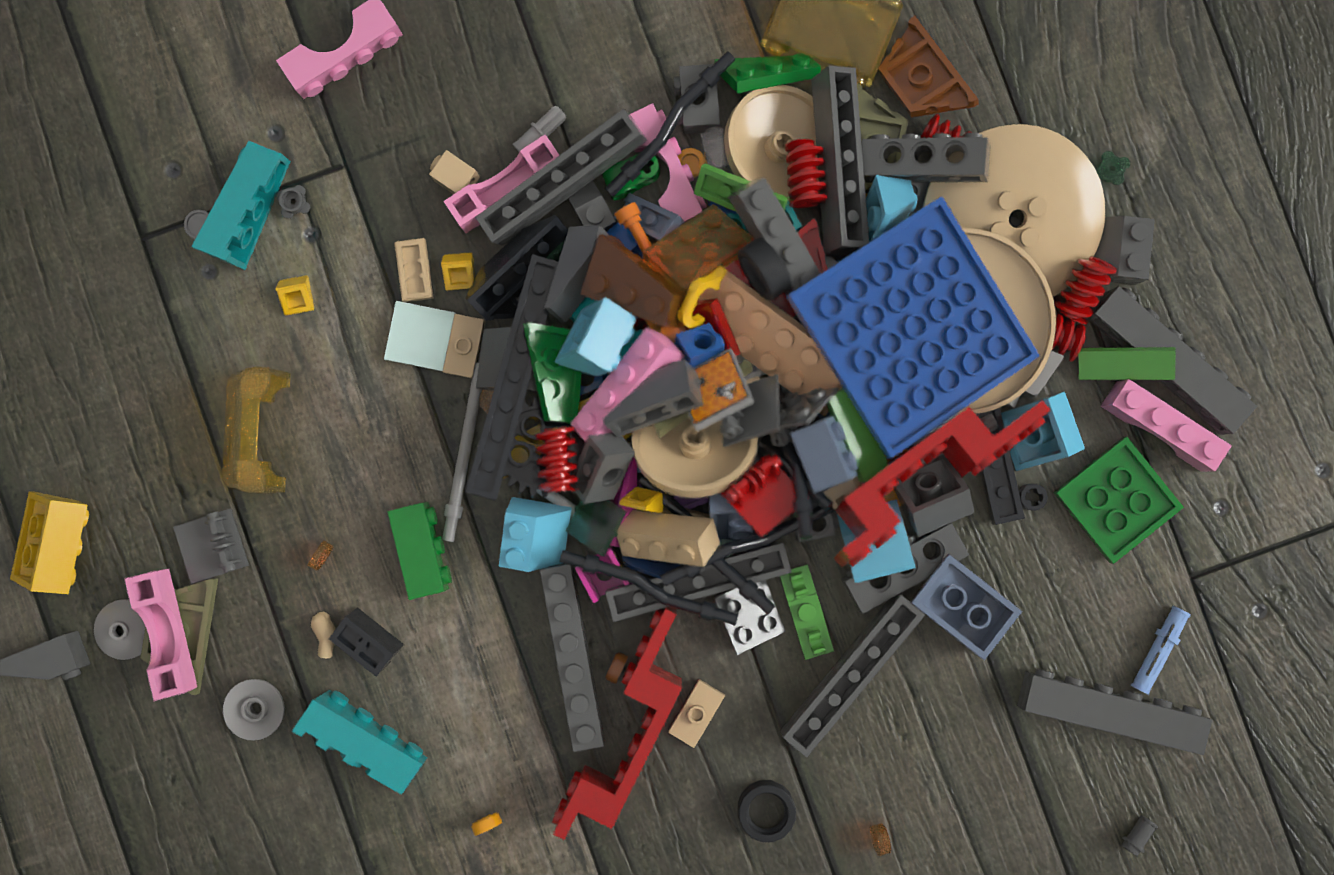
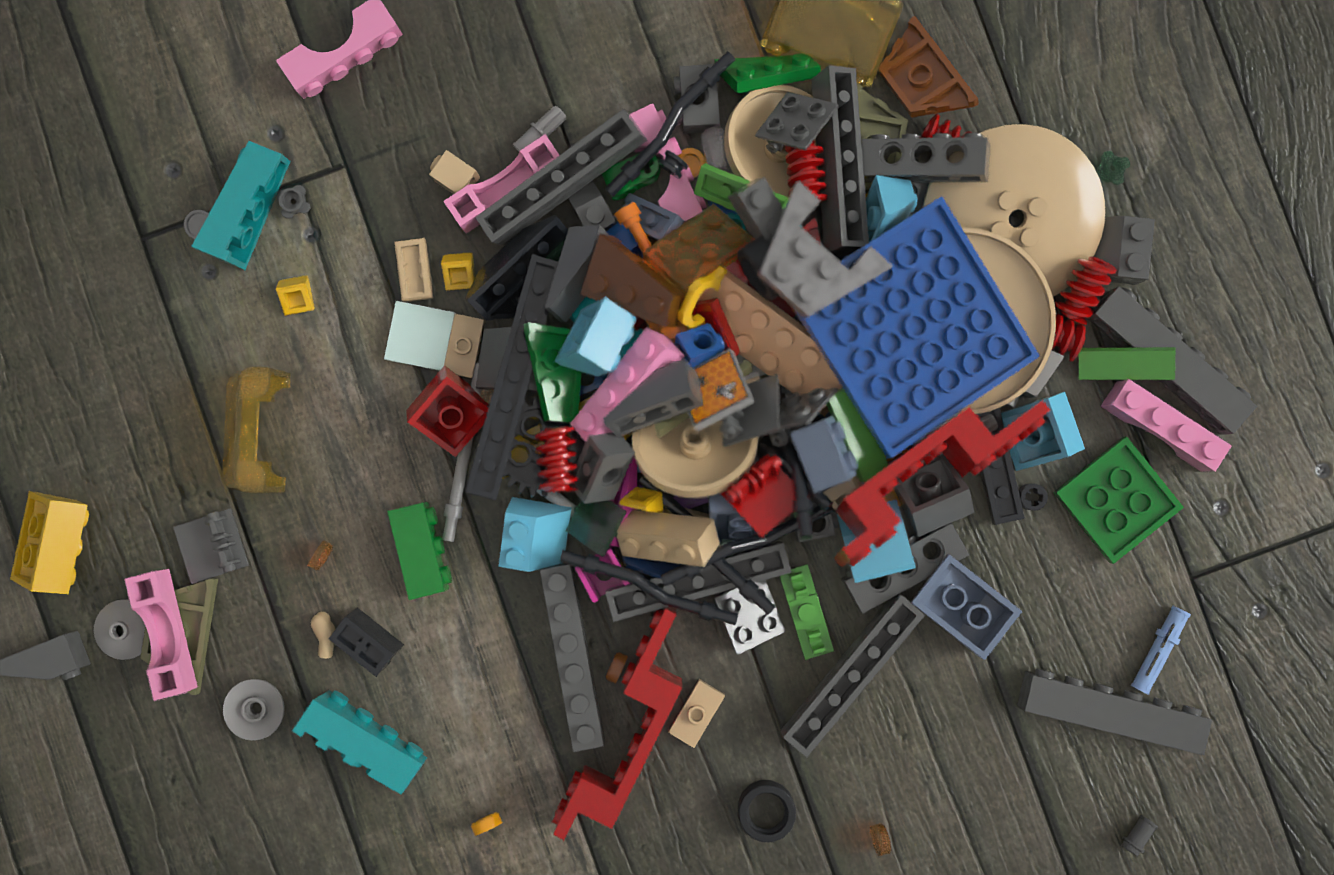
(448, 411): none -> red slope
(673, 164): none -> black bush
(795, 122): none -> dark grey hinge
(804, 269): none -> flat silver wing

